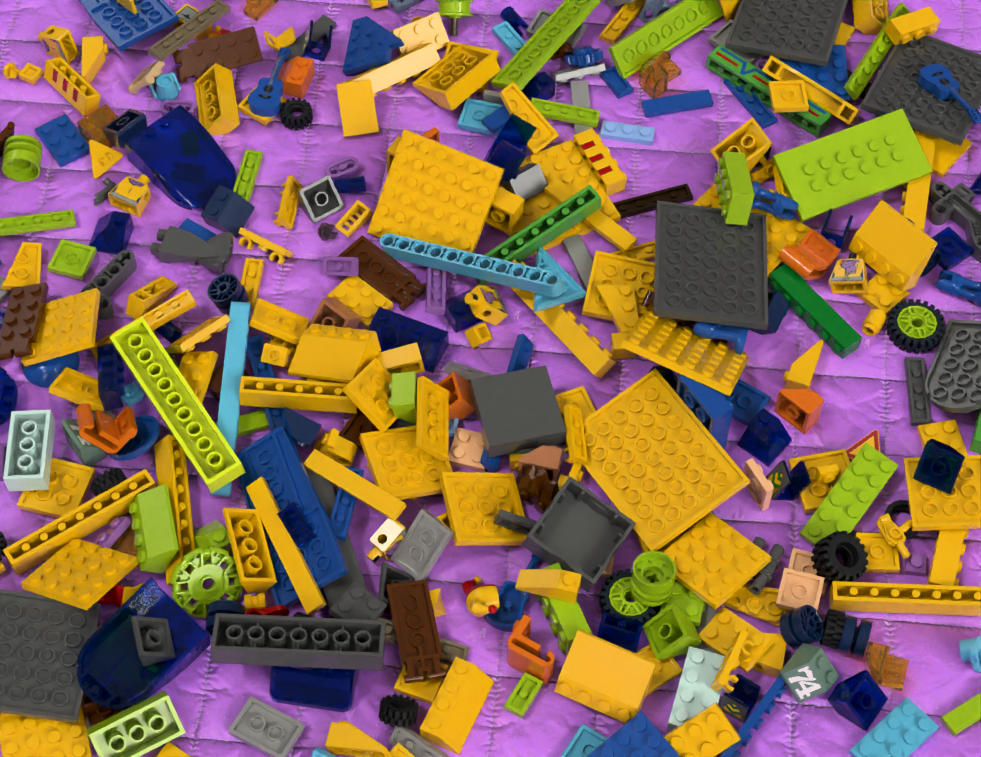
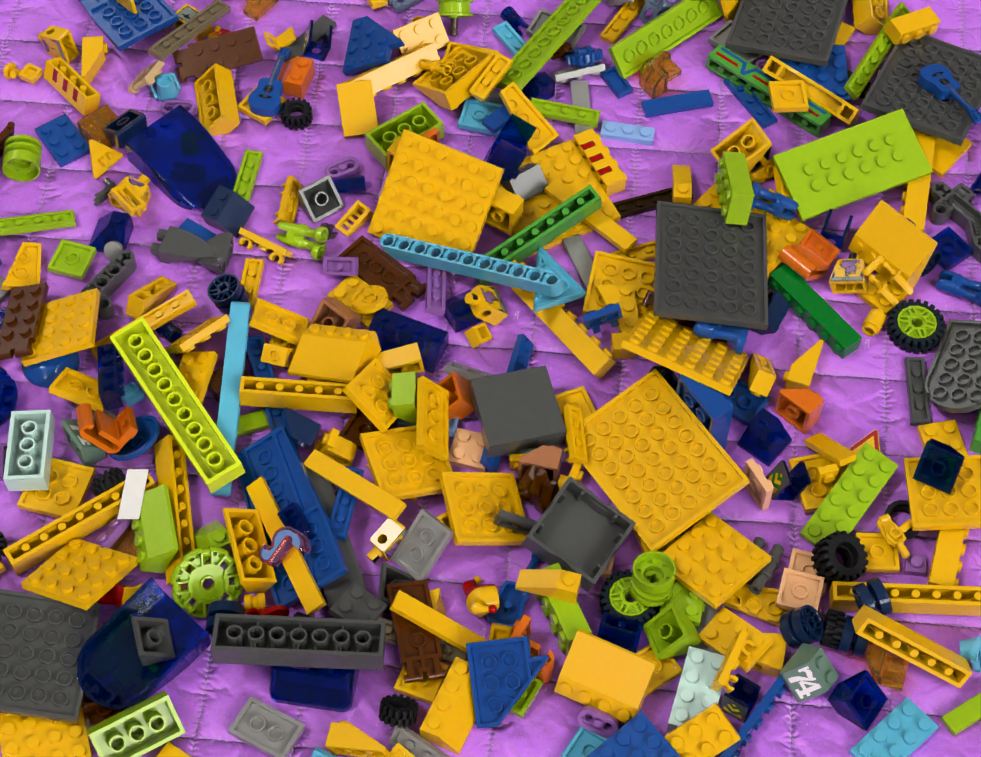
(112, 249): none -> light grey tile
(125, 201): none -> yellow tile
(133, 494): none -> white sticker
(282, 543): none -> clear pink animal
(296, 237): none -> lime piece
(369, 299): none -> yellow tile
(416, 119): none -> lime brick
(433, 621): none -> yellow tile
(436, 67): none -> yellow pin
(490, 77): none -> yellow plate
(499, 631): none -> yellow tile
(500, 676): none -> blue wing
(597, 722): none -> medium lavender plate
(609, 313): none -> blue plate
(681, 184): none -> yellow slope
(760, 375): none -> yellow slope
(830, 449): none -> yellow tile
(873, 596): none -> dark blue wheel
(895, 275): none -> yellow piece
(911, 646): none -> yellow brick

